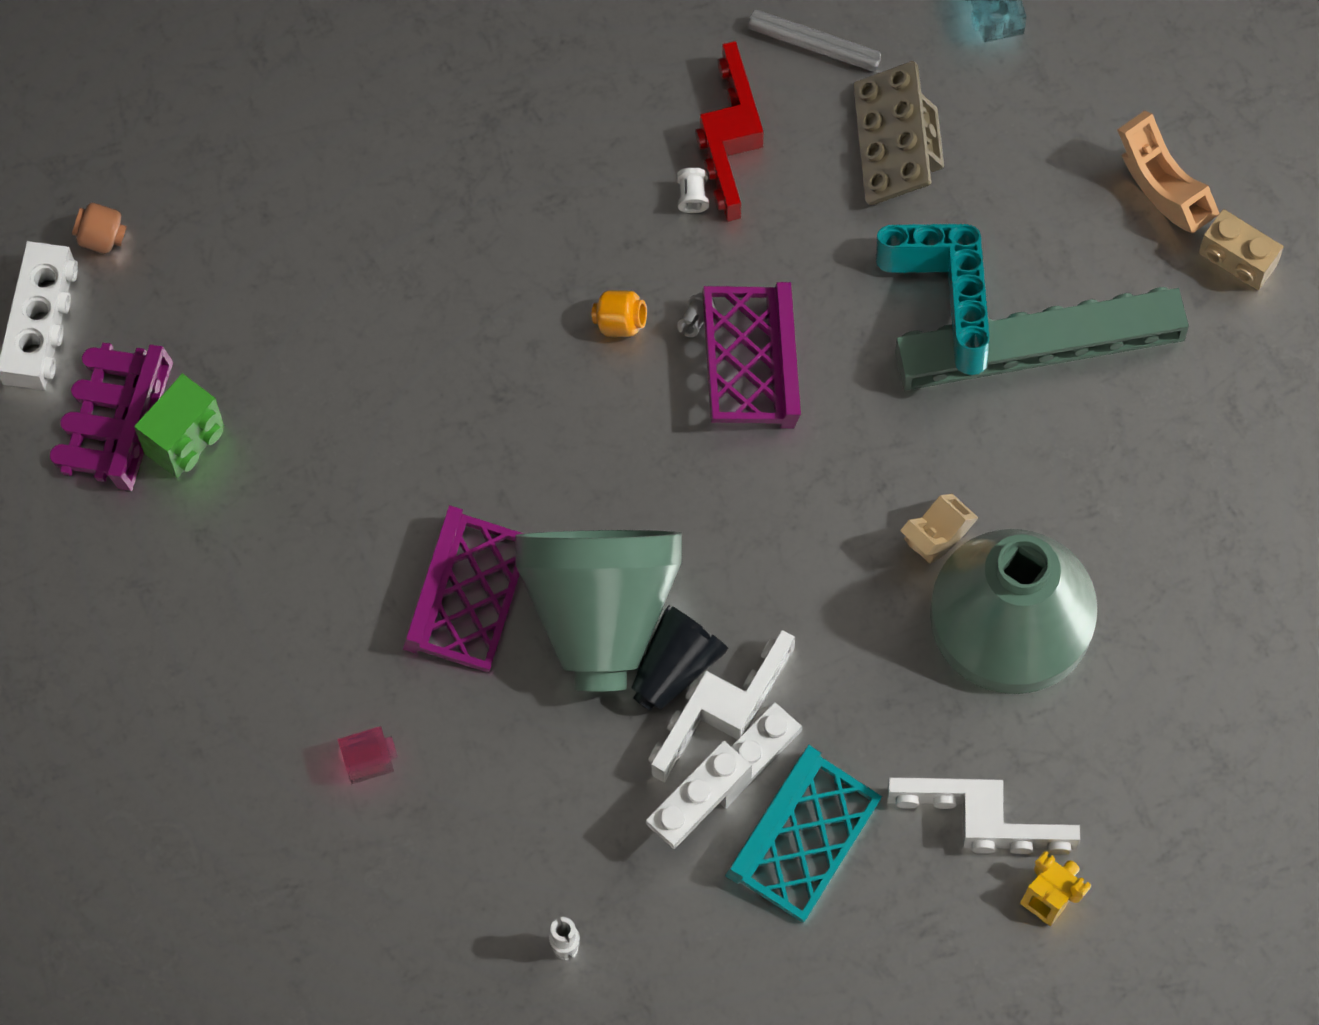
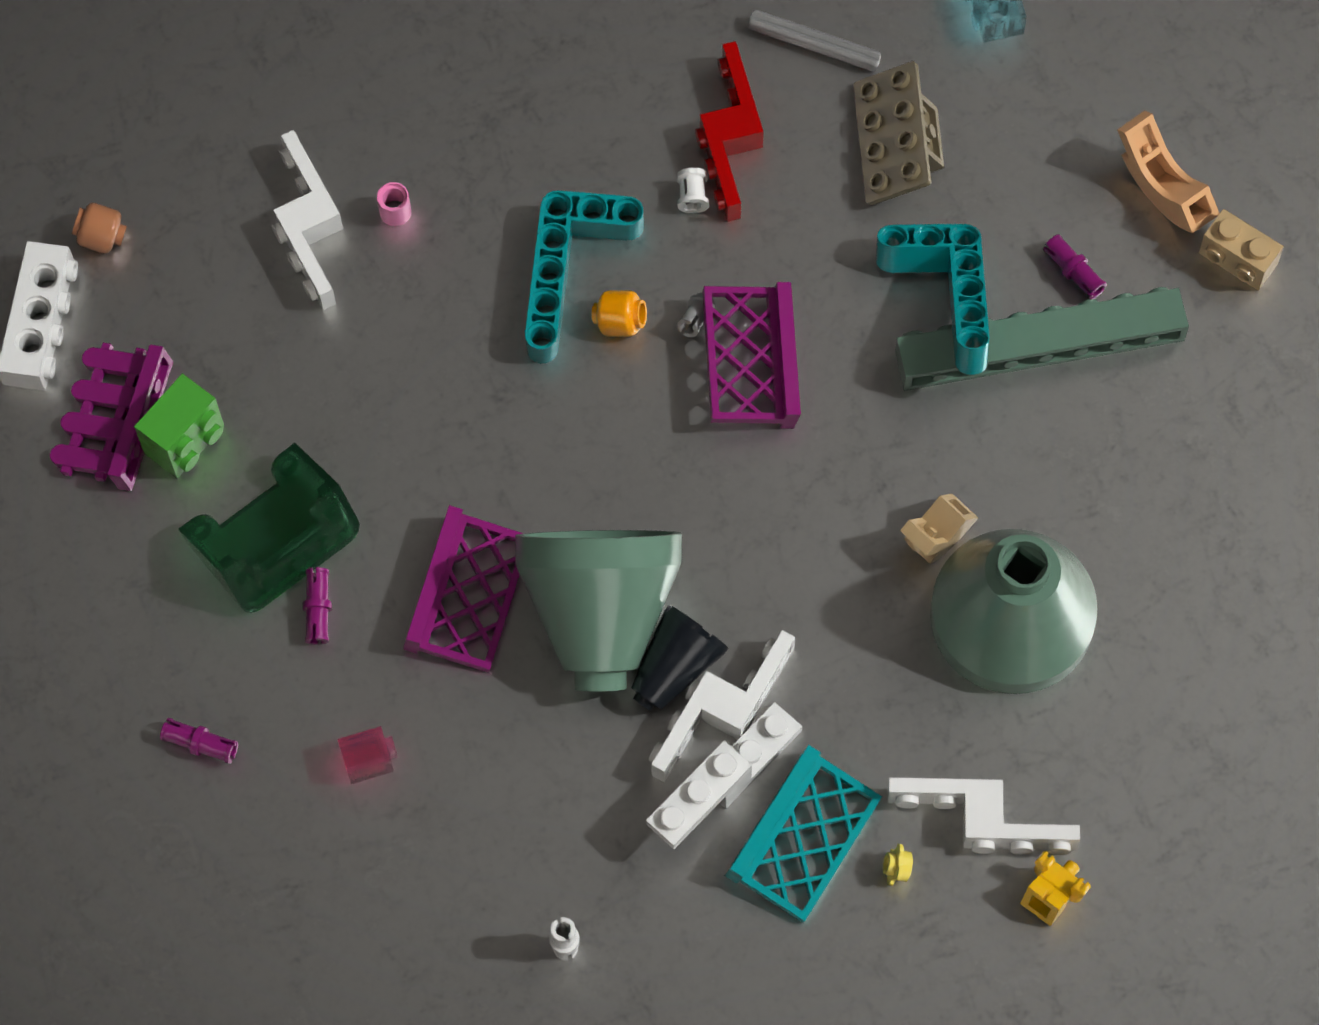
(199, 740): none -> magenta pin
(277, 534): none -> clear green windscreen
(306, 220): none -> white bracket
(317, 606): none -> magenta pin
(394, 192): none -> bright pink beam
(556, 259): none -> teal beam
(897, 865): none -> light yellow plate
(1075, 266): none -> magenta pin

